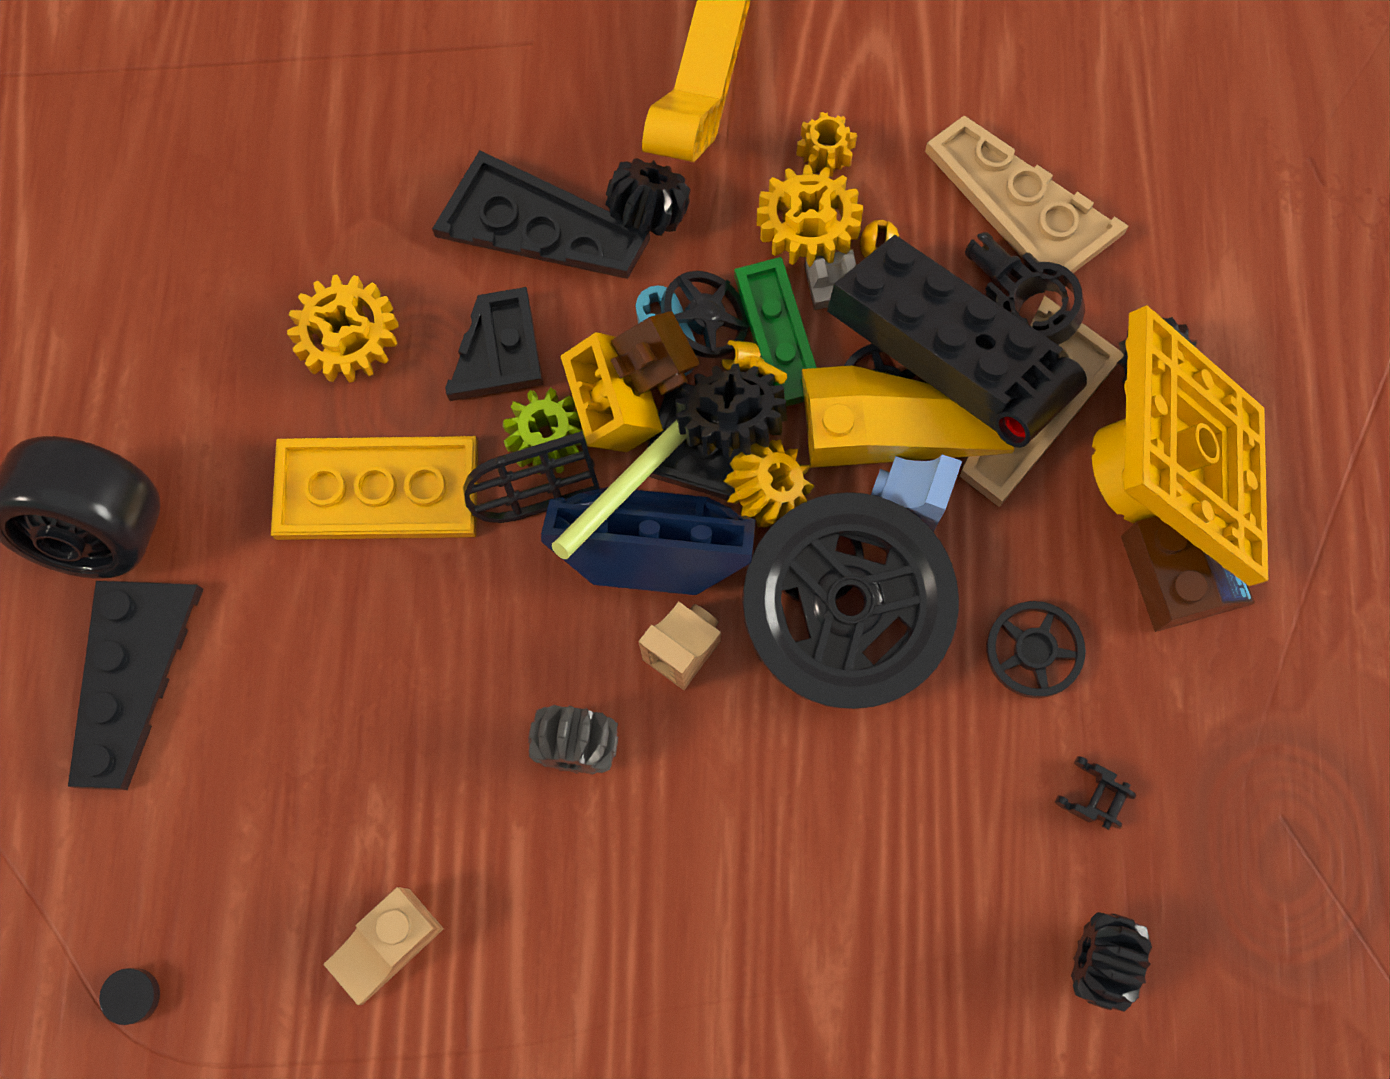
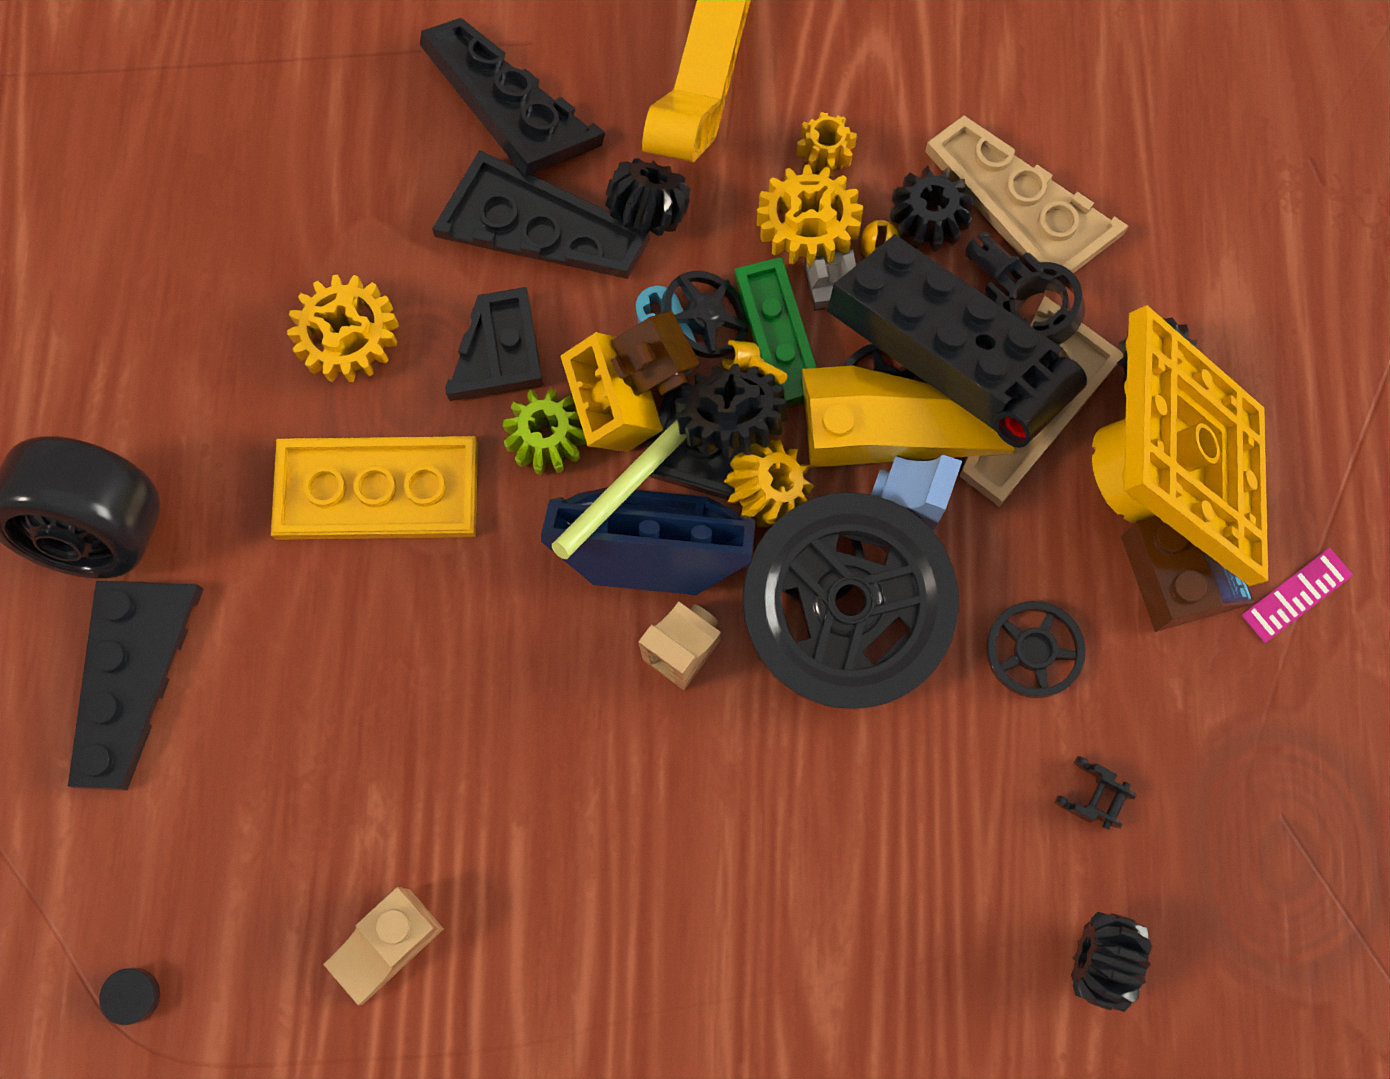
(507, 100): none -> black wing
(507, 477): black window -> none
(573, 739): dark grey gear -> none
(935, 192): none -> black gear
(1297, 595): none -> dark pink sticker

